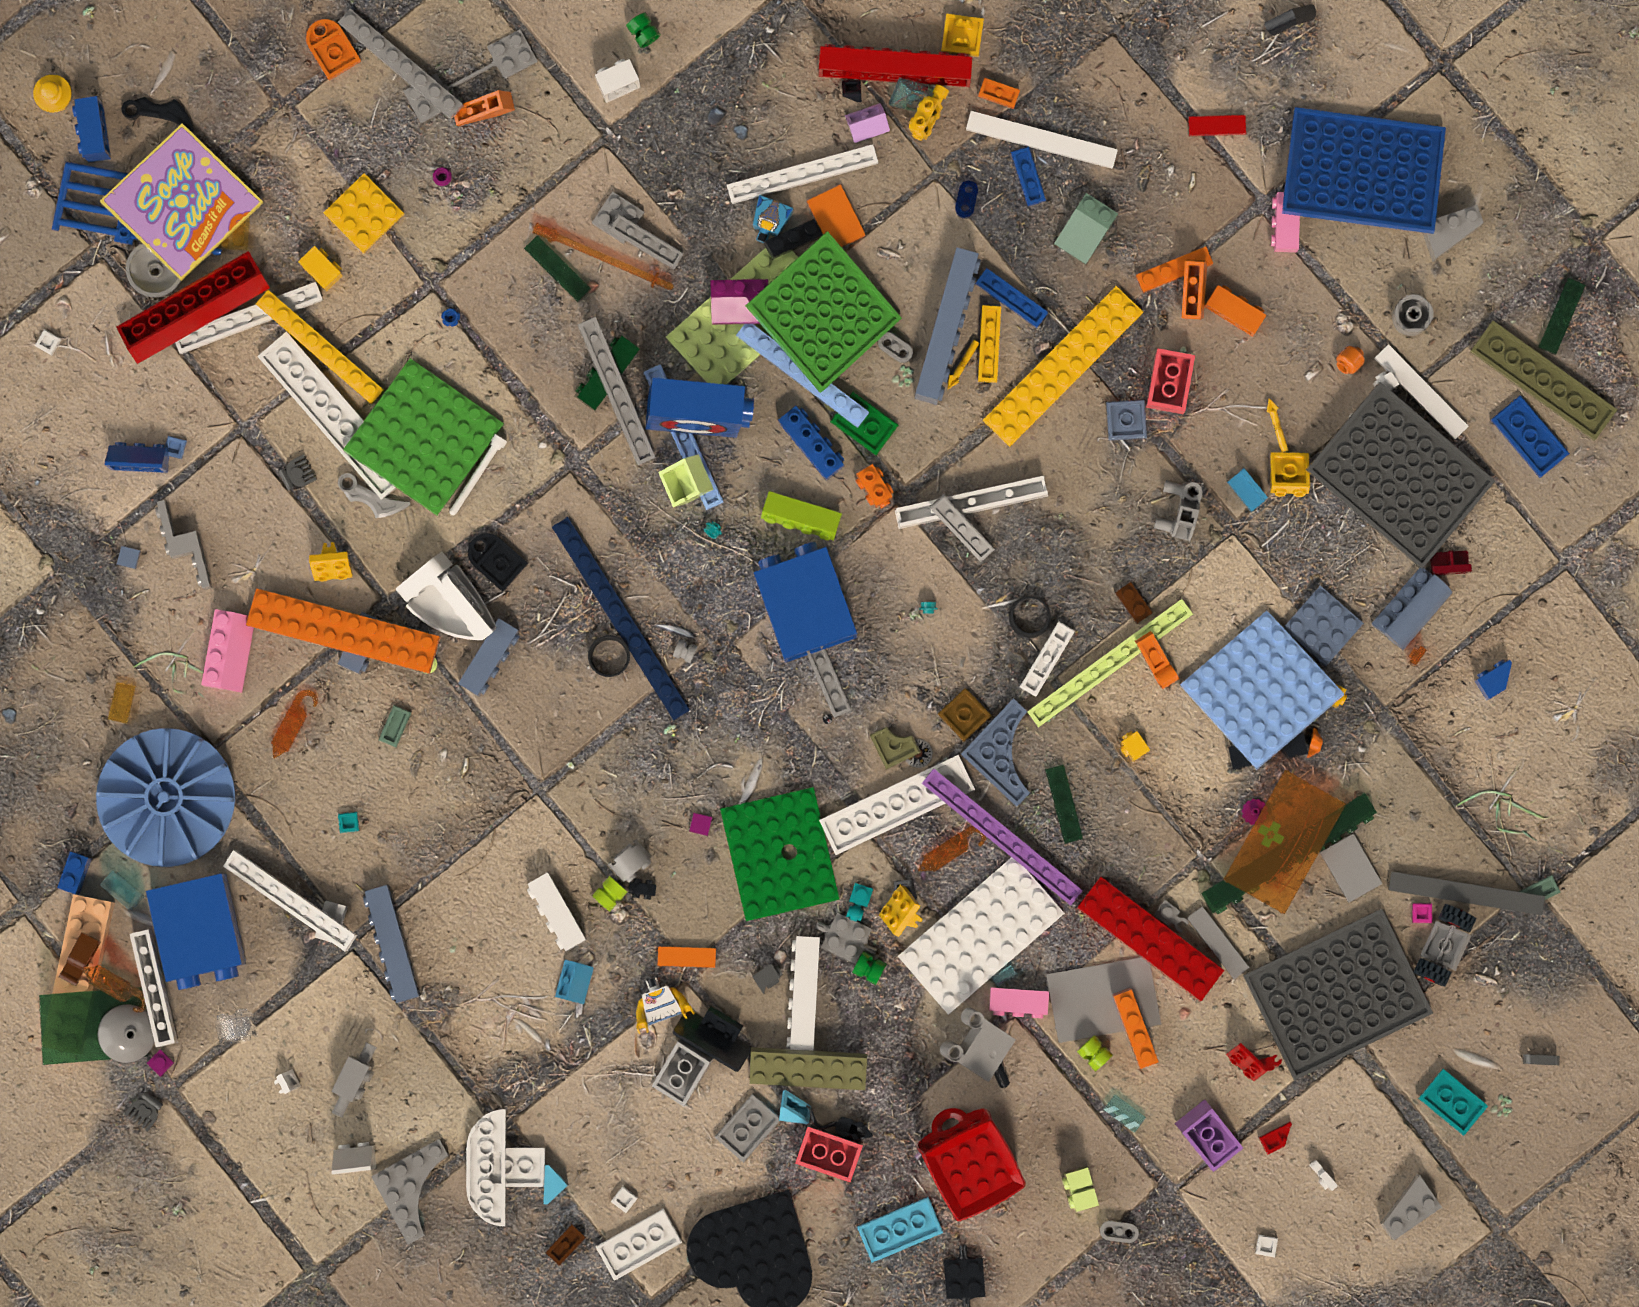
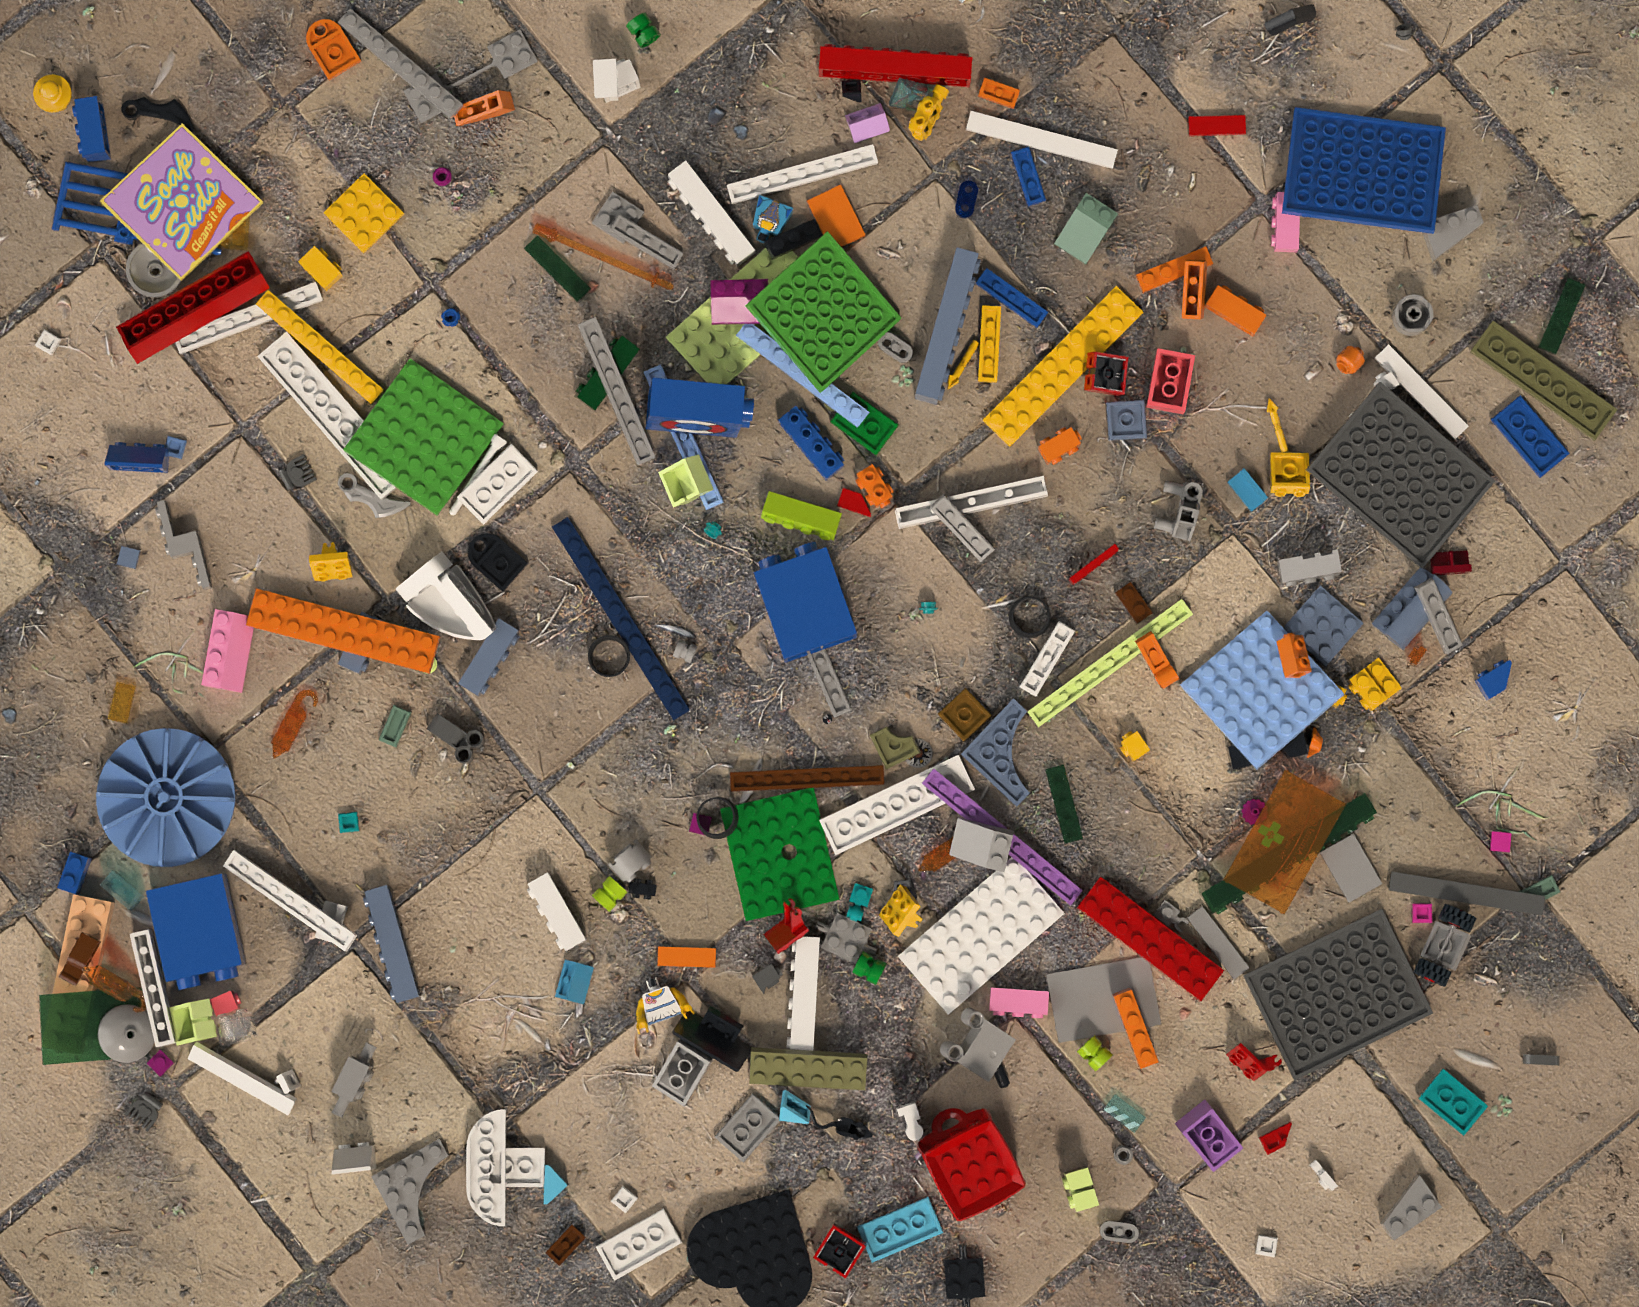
(193, 1021): none -> yellowish green piece
(226, 1003): none -> coral brick
(242, 1078): none -> white tile
(455, 737): none -> dark grey piece
(497, 484): none -> white tile
(605, 79): none -> white panel
(711, 214): none -> white brick
(732, 827): none -> black tyre
(788, 929): none -> red plate
(807, 778): none -> reddish brown plate
(829, 1154): coral brick -> none
(835, 1256): none -> piece
(853, 502): none -> red tile
(911, 1115): none -> white legs
(962, 35): yellow plate -> none
(981, 844): none -> light grey slope
(1004, 975): clear light blue pin -> none
(1065, 442): none -> orange brick
(1093, 564): none -> red tile
(1106, 373): none -> piece
(1118, 1159): none -> light grey plate
(1293, 656): none -> orange brick
(1309, 568): none -> light grey wedge
(1373, 685): none -> yellow plate
(1404, 31): none -> dark grey plate
(1438, 616): none -> light grey tile
(1500, 841): none -> dark pink tile

